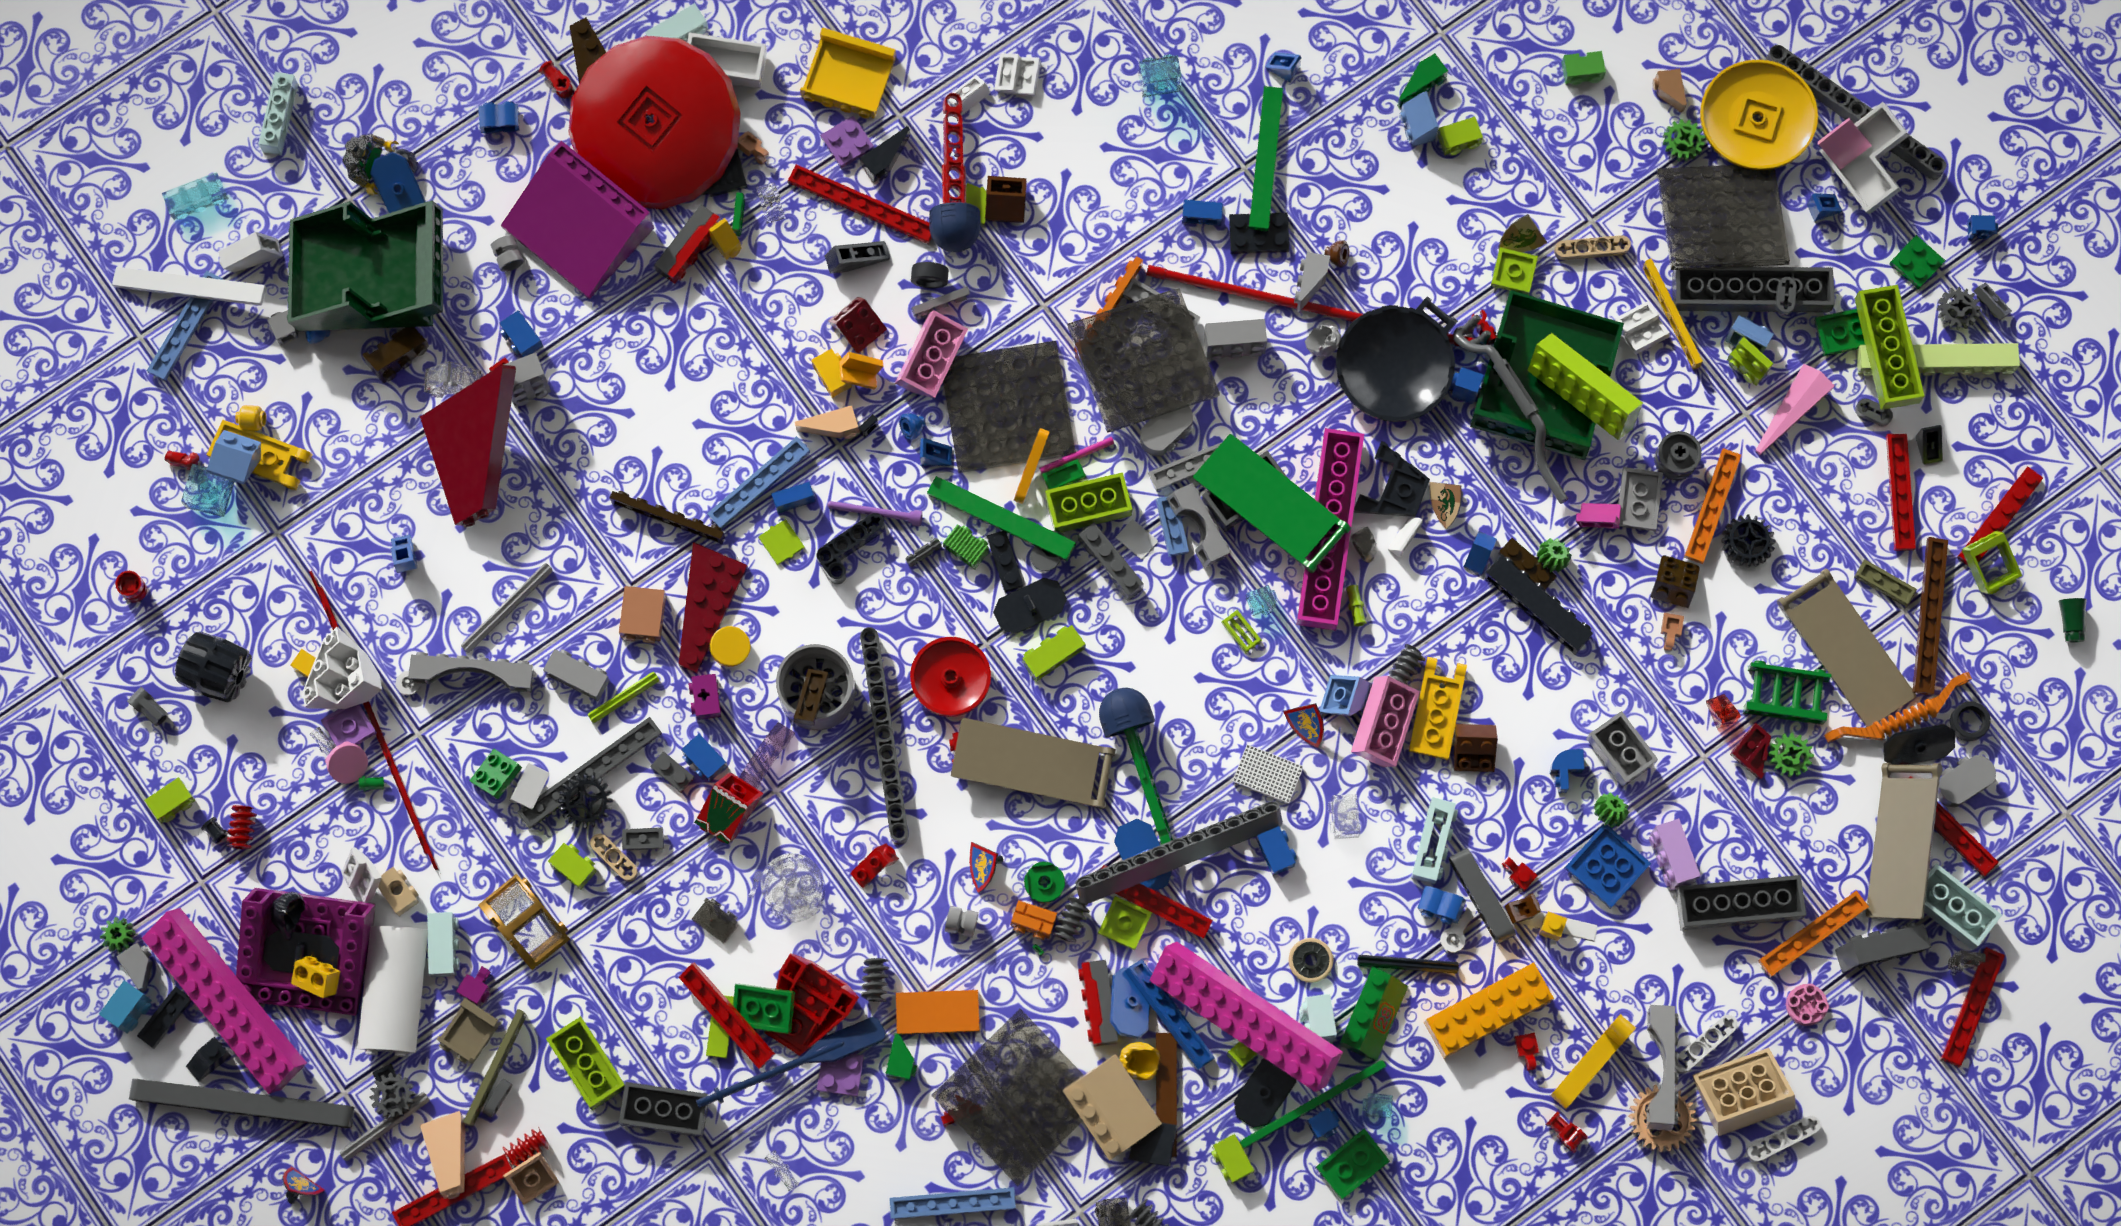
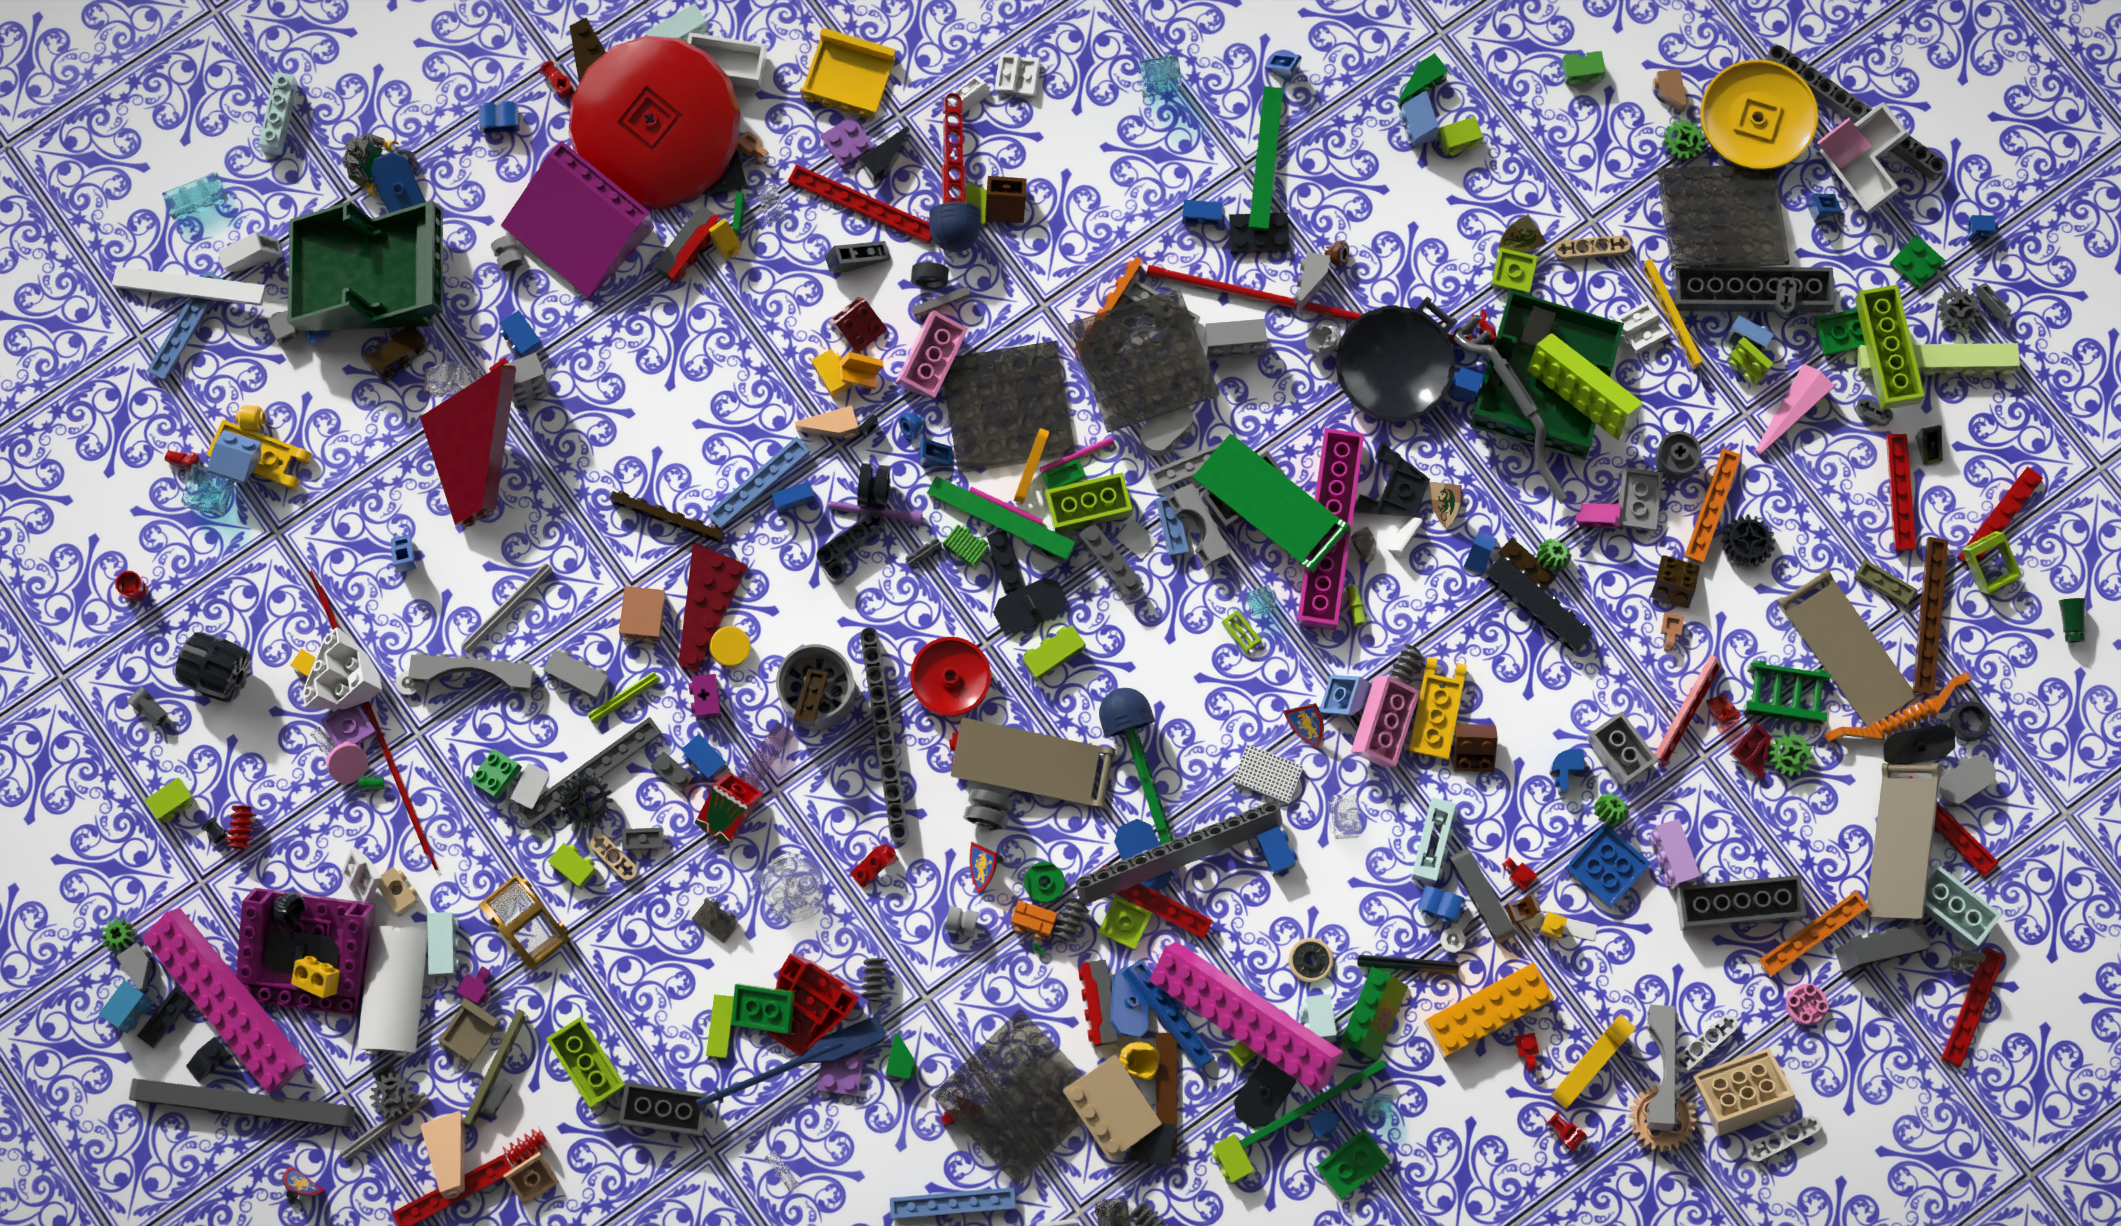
(726, 1015): red plate -> none
(781, 542): lime piece -> none
(873, 486): none -> black wheel
(937, 1012): orange tile -> none
(988, 809): none -> dark grey wheel
(1033, 518): none -> dark pink bar
(1537, 328): none -> clear smoke brick
(1687, 710): none -> tile

